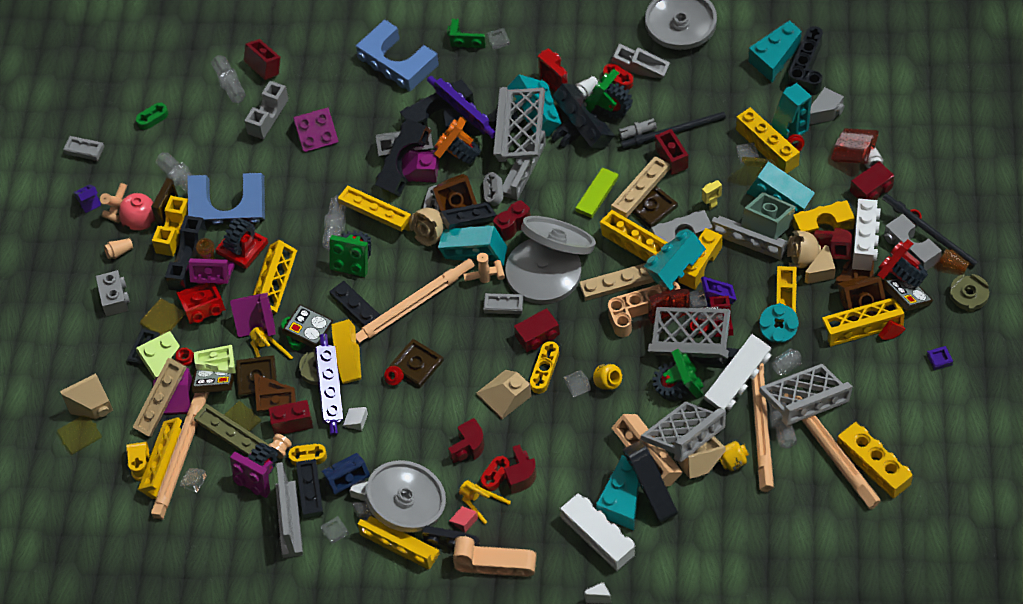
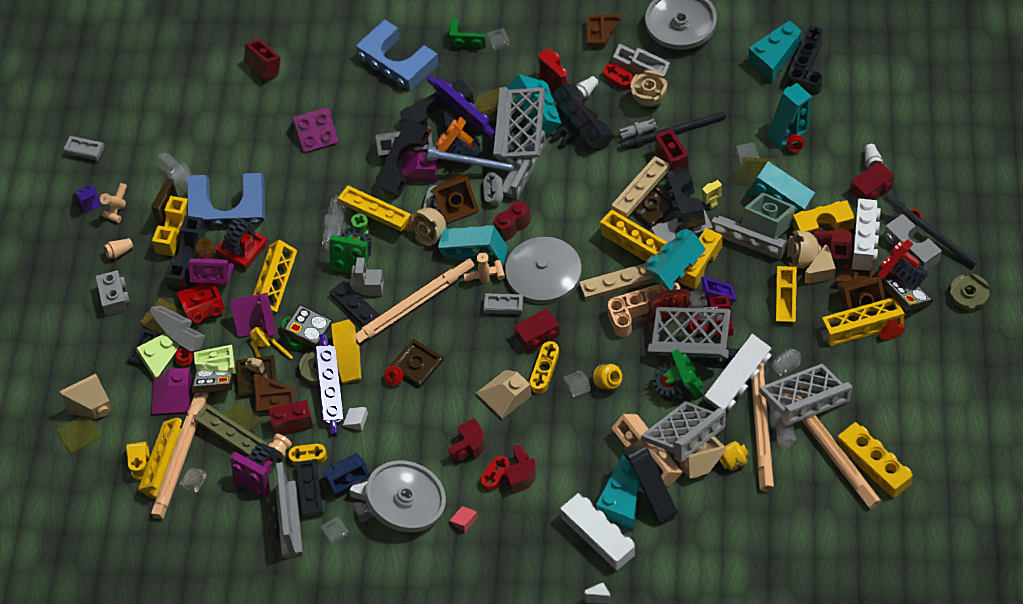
(136, 211): coral cylinder -> none
(151, 116): green beam -> none
(159, 397): tan plate -> none
(178, 328): none -> light grey slope
(228, 79): clear piece -> none
(255, 365): none -> tan tile
(273, 101): light grey arch -> none
(359, 223): none -> bright green bush
(366, 281): none -> light grey brick
(398, 542): yellow fence -> none
(434, 154): none -> sand blue piece
(447, 537): black hinge -> none
(467, 215): black plate -> none
(472, 491): yellow plant -> none
(488, 101): none -> clear yellow piece
(492, 560): light nougat beam -> none
(558, 235): light grey dish -> none
(597, 192): lime tile -> none
(601, 28): none -> reddish brown wing
(610, 97): plate -> none
(649, 88): none -> tan cylinder
(688, 210): none -> black arch
(767, 140): yellow brick -> none
(779, 334): teal plate -> none
(826, 107): light grey slope -> none
(854, 145): clear red slope -> none
(939, 358): dark purple tile -> none
(953, 260): clear orange cone -> none

